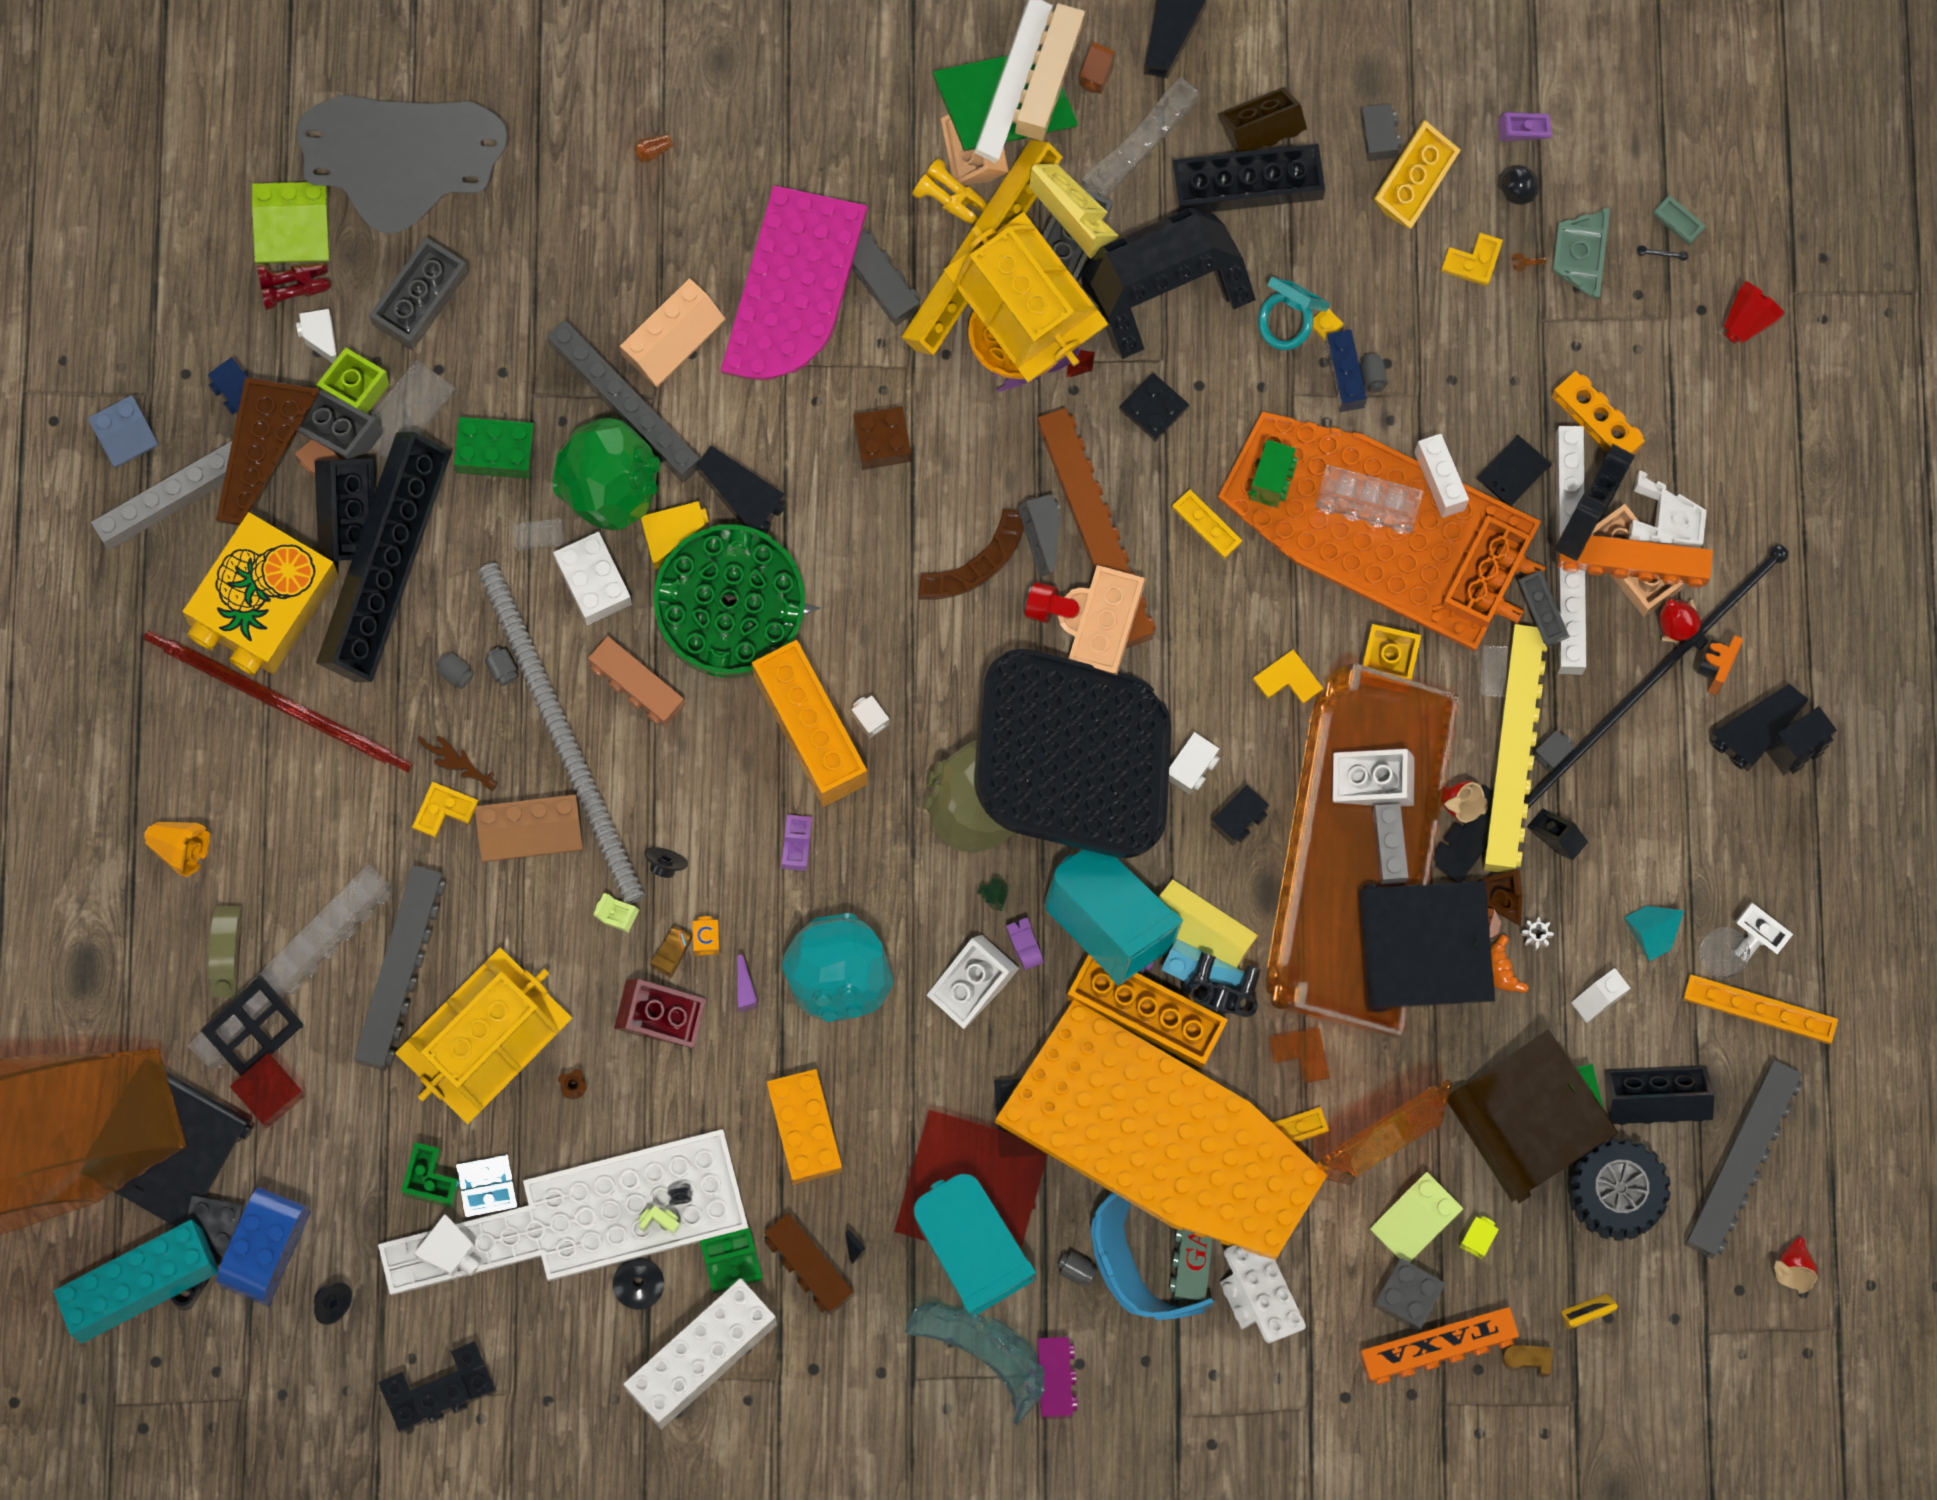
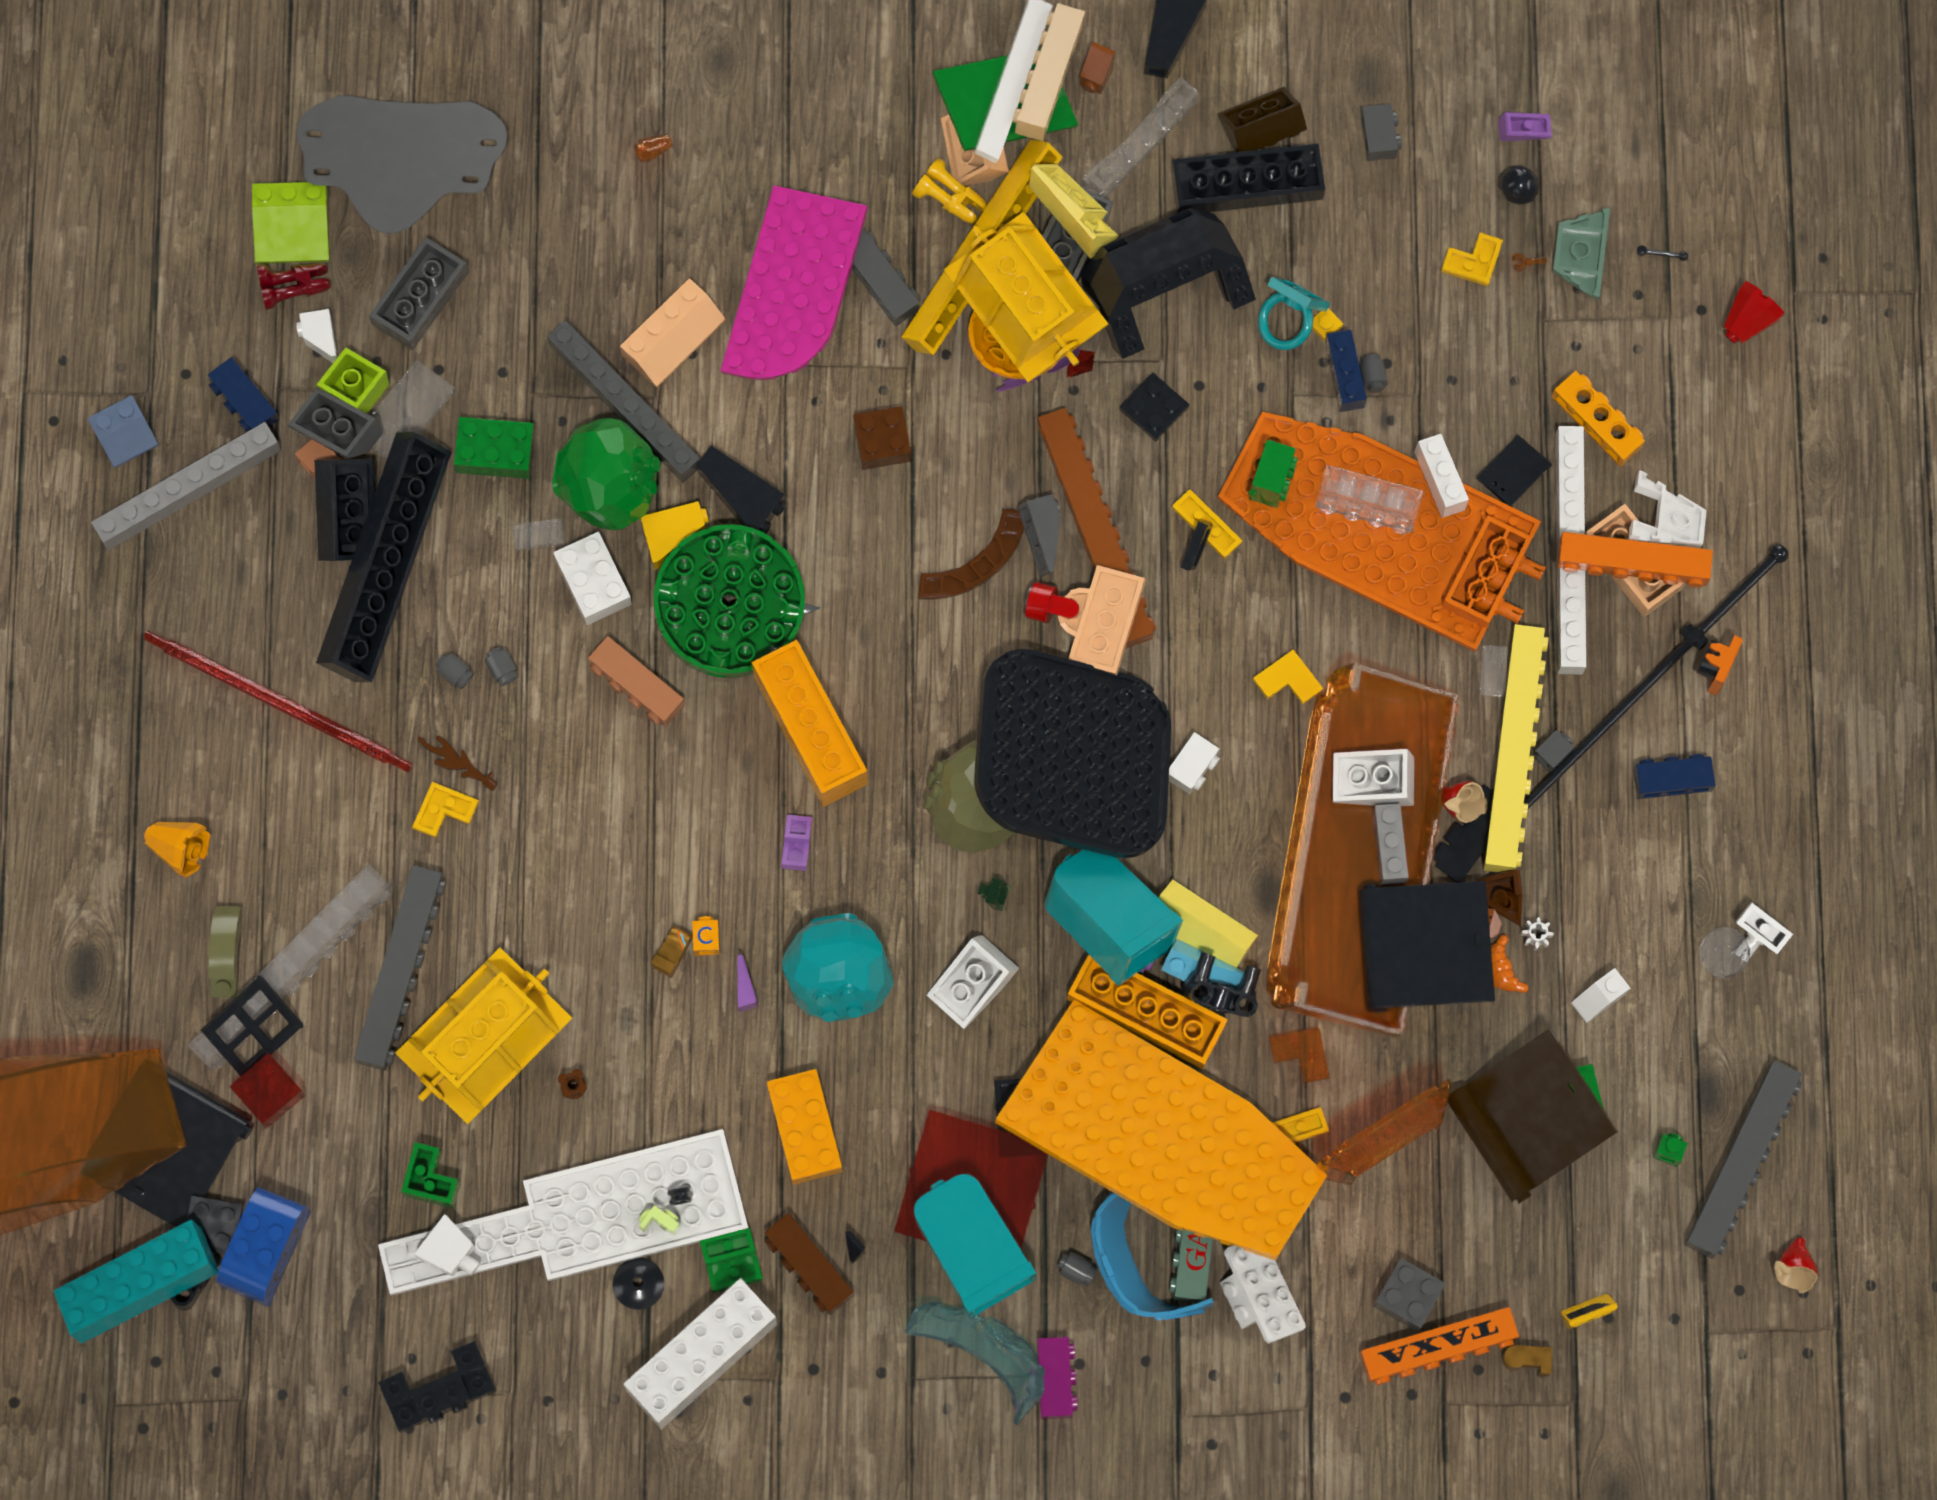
(259, 596): yellow brick -> none
(263, 431): reddish brown wing -> none
(332, 1302): black piece -> none
(486, 1185): slope -> none
(529, 828): medium nougat slope -> none
(560, 733): light grey piece -> none
(615, 913): yellowish green bracket -> none
(659, 1013): dark red slope -> none
(665, 861): black piece -> none
(869, 716): white brick -> none
(1024, 943): medium lavender leg -> none
(1197, 545): none -> black tile
(1240, 815): black brick -> none
(1391, 651): yellow brick -> none
(1416, 175): yellow slope -> none
(1416, 1218): yellowish green slope -> none
(1479, 1237): neon yellow brick -> none
(1544, 608): dark grey tile -> none
(1558, 834): black slope -> none
(1594, 502): black beam -> none
(1619, 1189): black wheel -> none
(1654, 929): teal slope -> none
(1659, 1095): black slope -> none
(1670, 1149): none -> green brick
(1674, 776): none -> dark blue brick
(1679, 220): sand green tile -> none
(1679, 620): red hat -> none
(1754, 730): black slope -> none
(1760, 1009): light orange plate -> none
(1802, 741): black brick -> none

